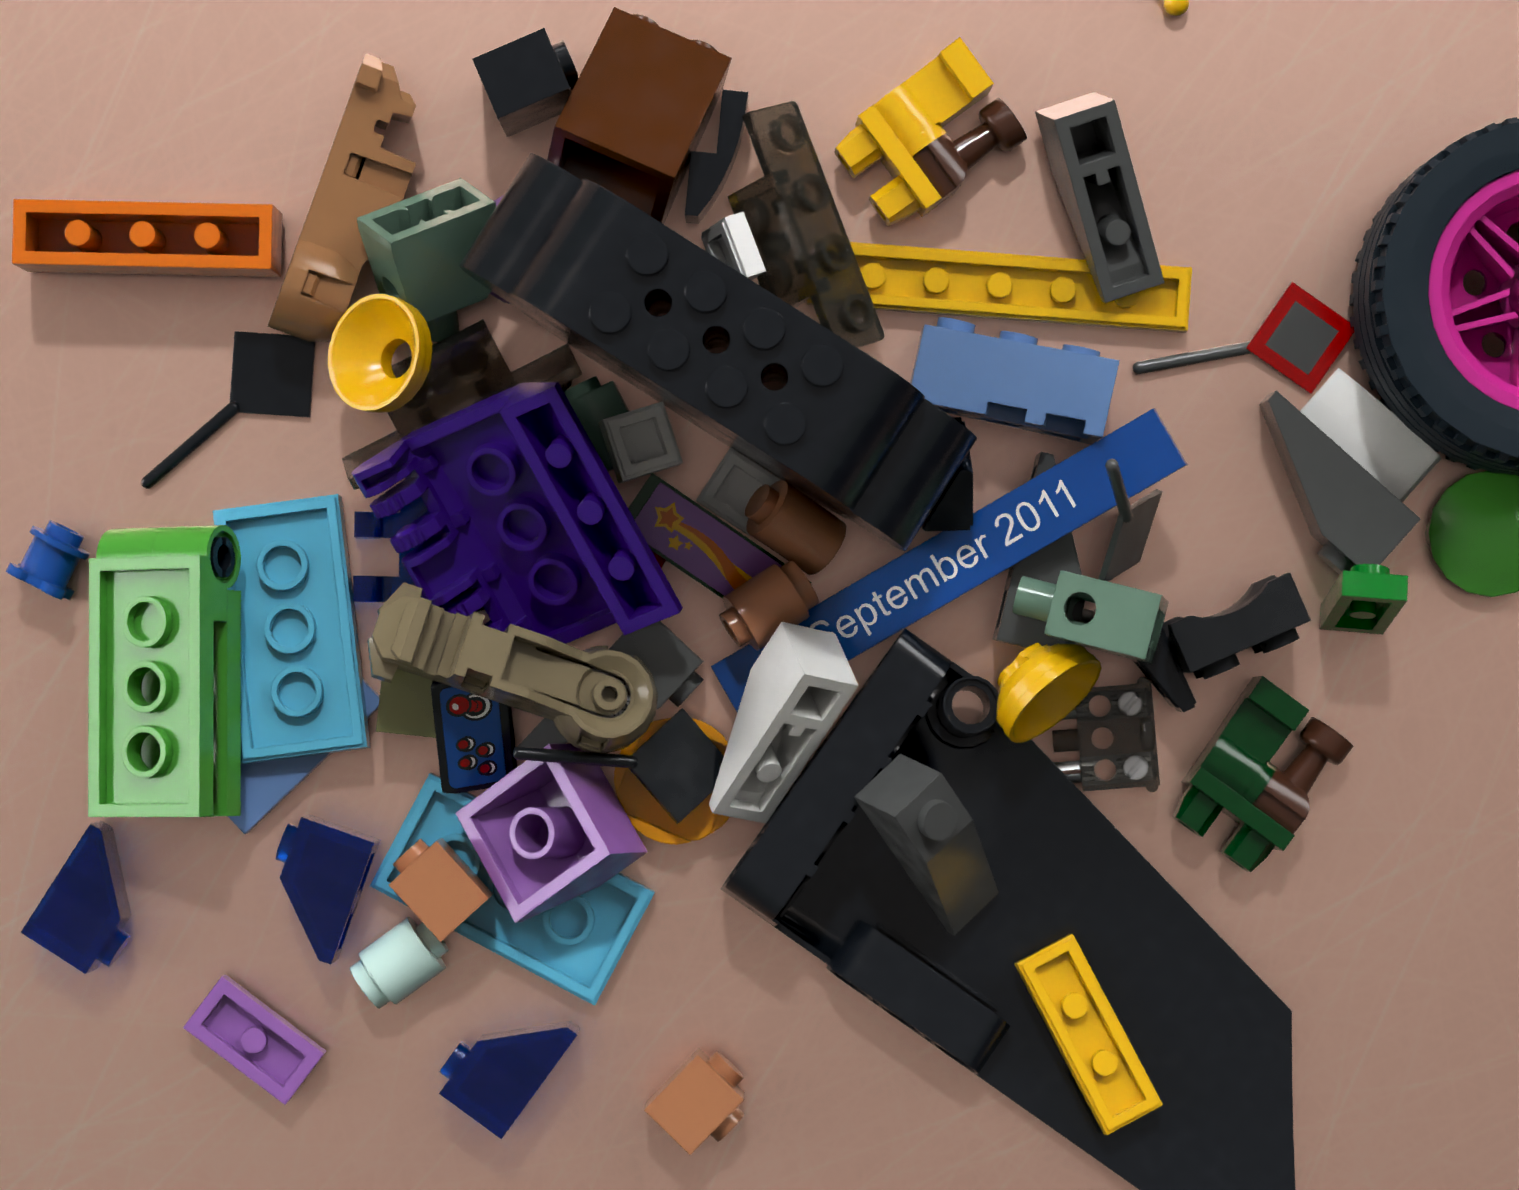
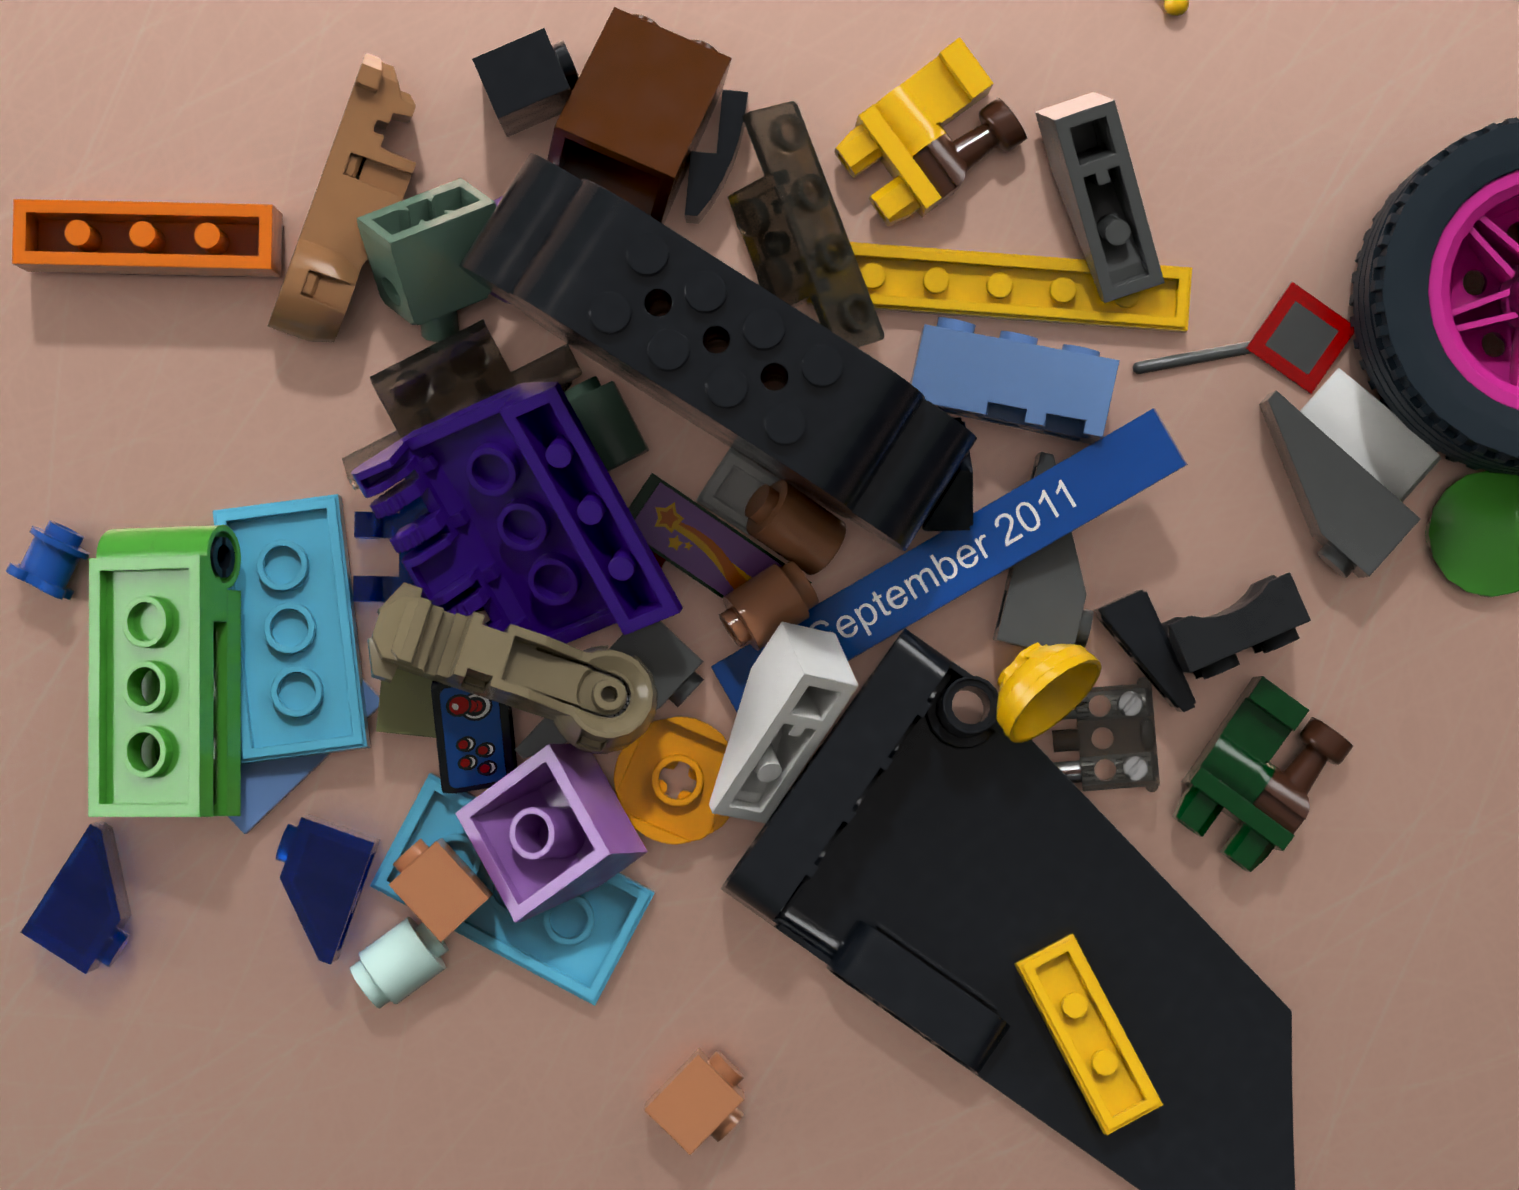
(254, 1039): medium lavender plate -> none
(268, 377): black piece -> none
(364, 350): yellow piece -> none
(504, 1071): clear blue slope -> none
(640, 442): white tile -> none
(673, 764): black piece -> none
(734, 245): white tile -> none
(931, 839): dark grey slope -> none
(1124, 621): sand green torso -> none
(1131, 526): dark grey piece -> none
(1364, 600): green plate -> none

